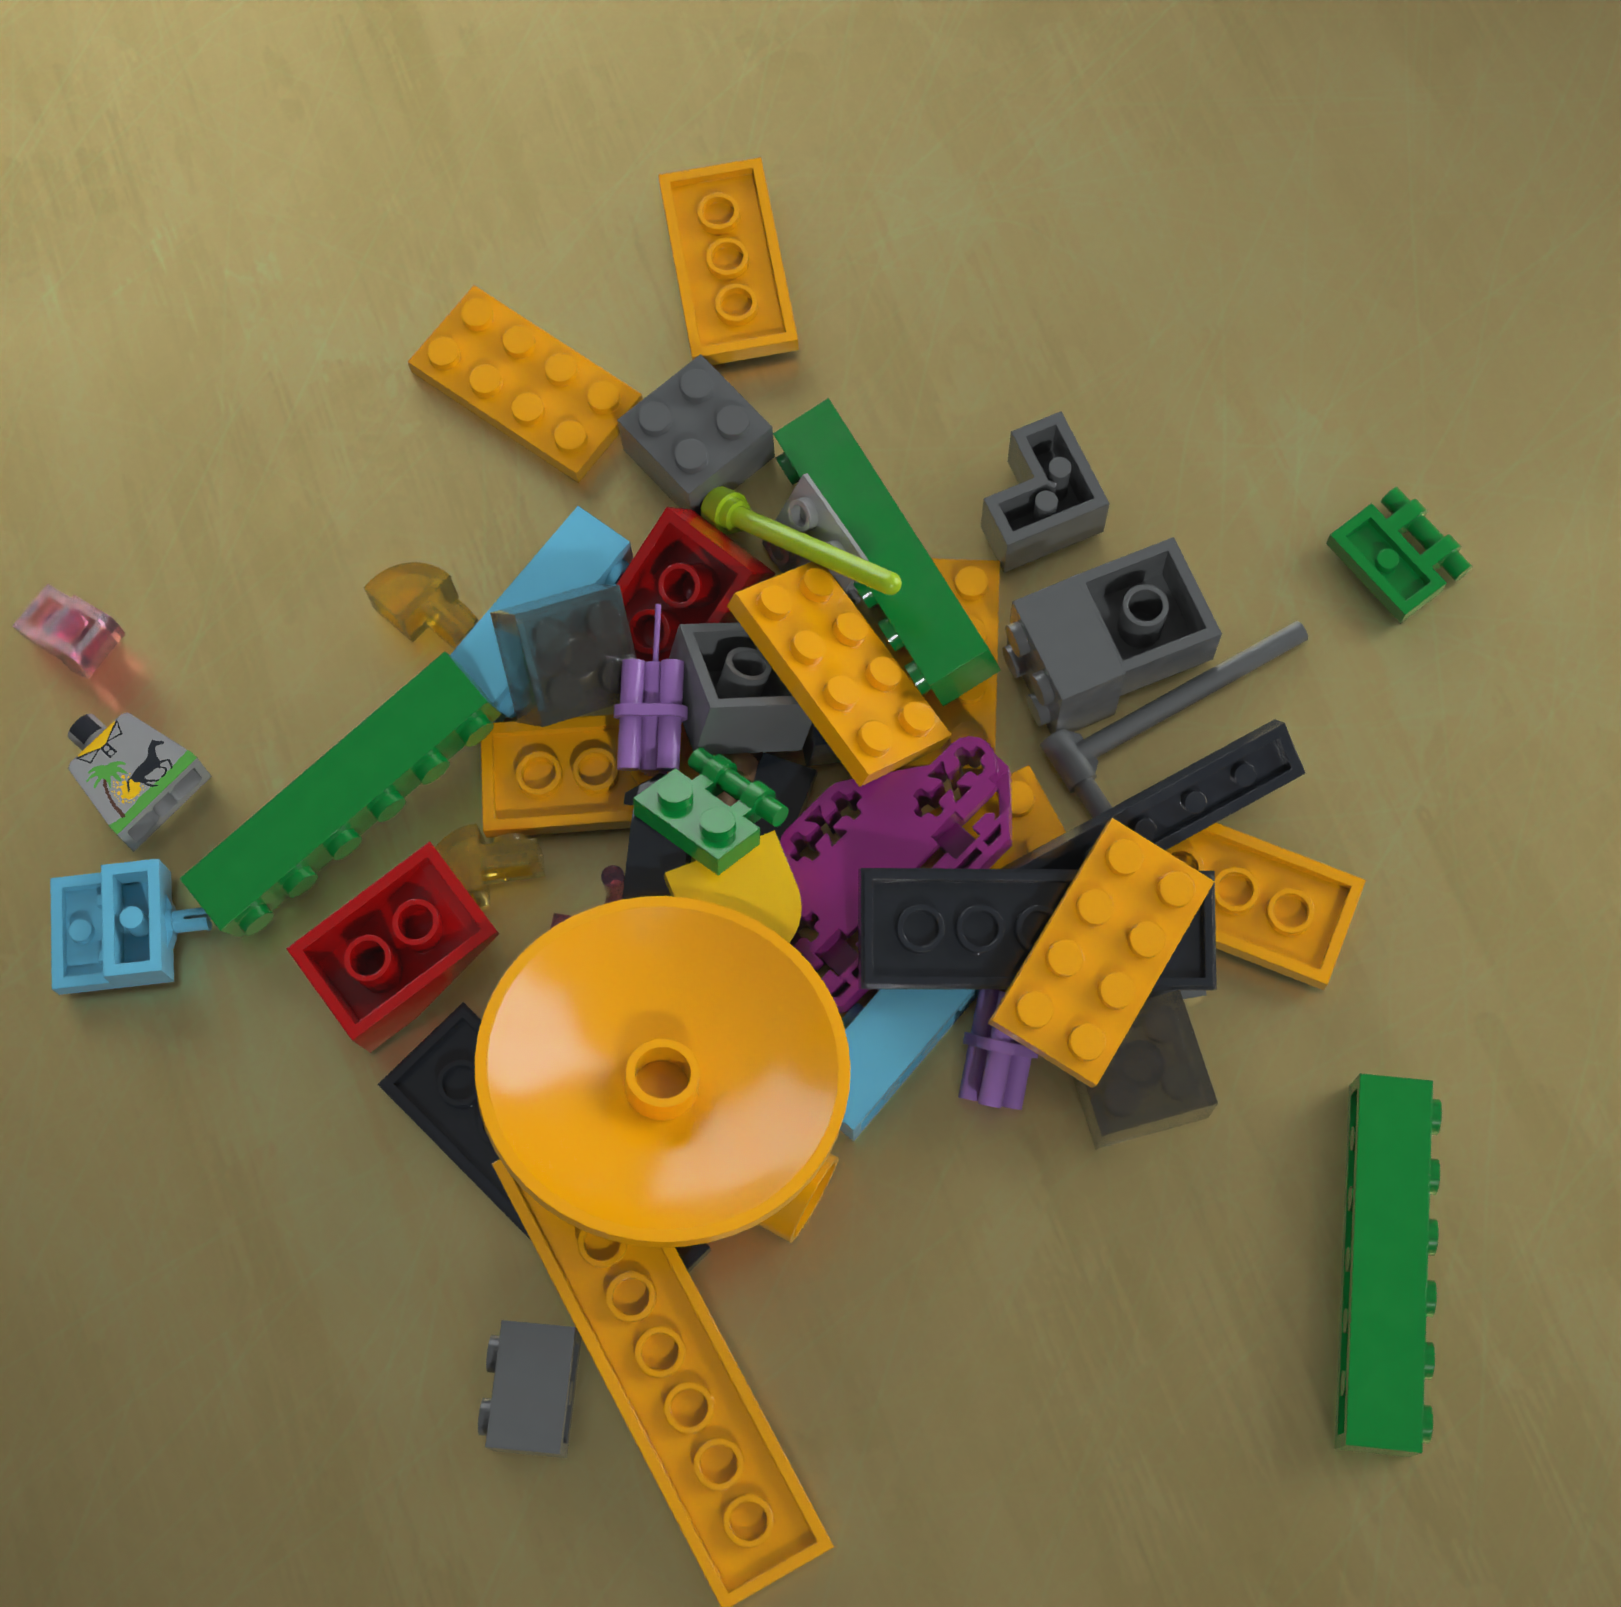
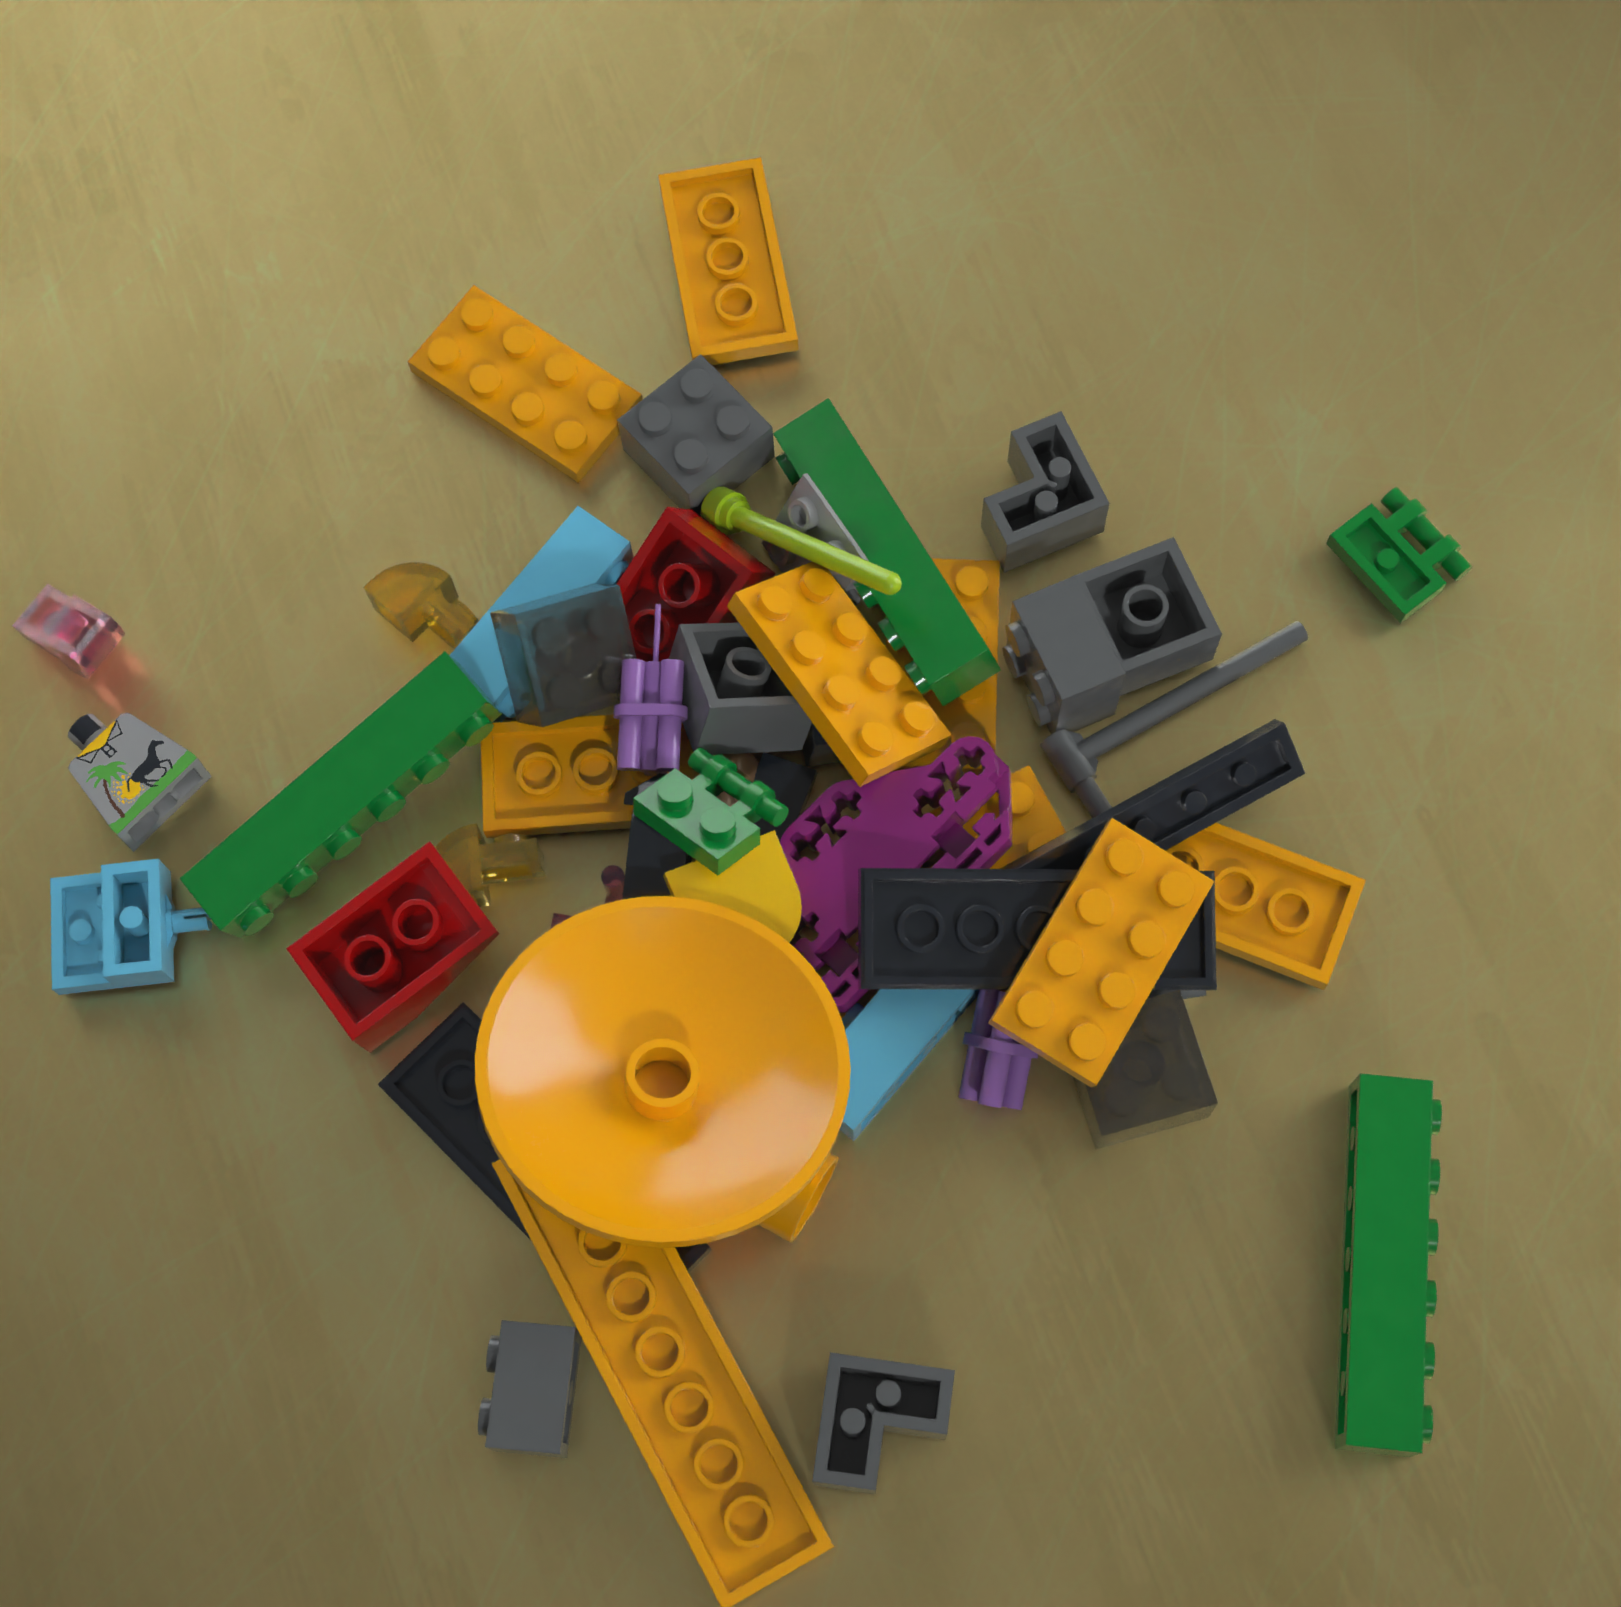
(864, 1401): none -> dark grey brick

